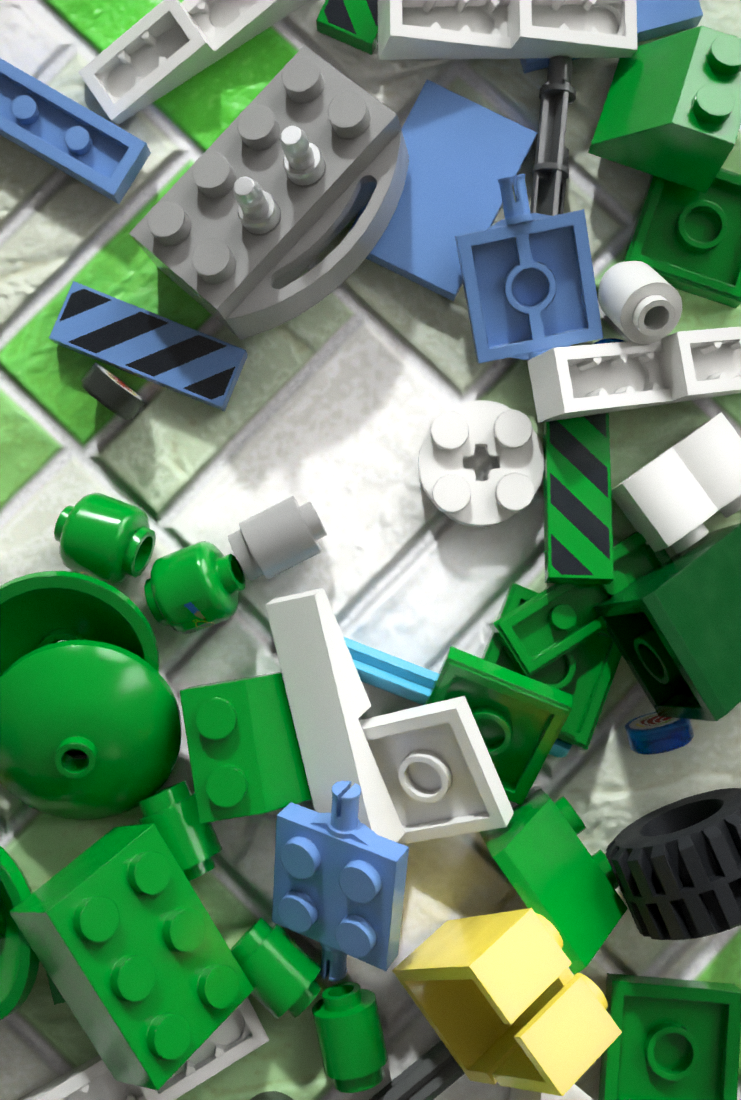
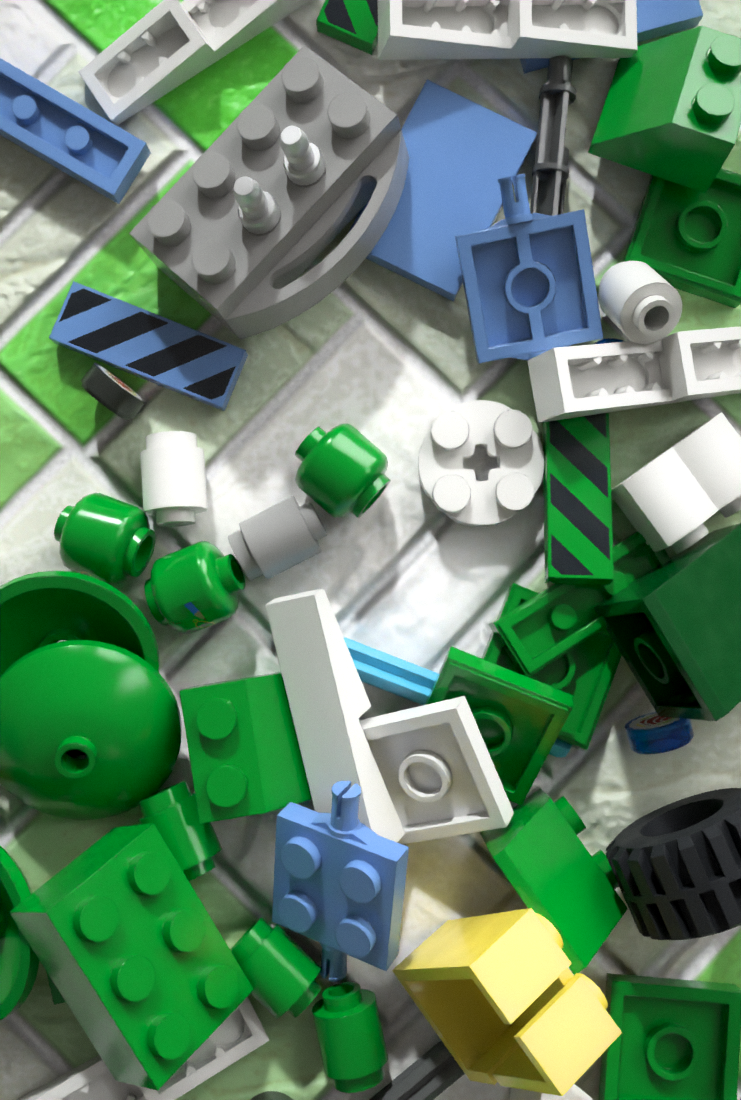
(173, 478): none -> white brick
(341, 470): none -> green head

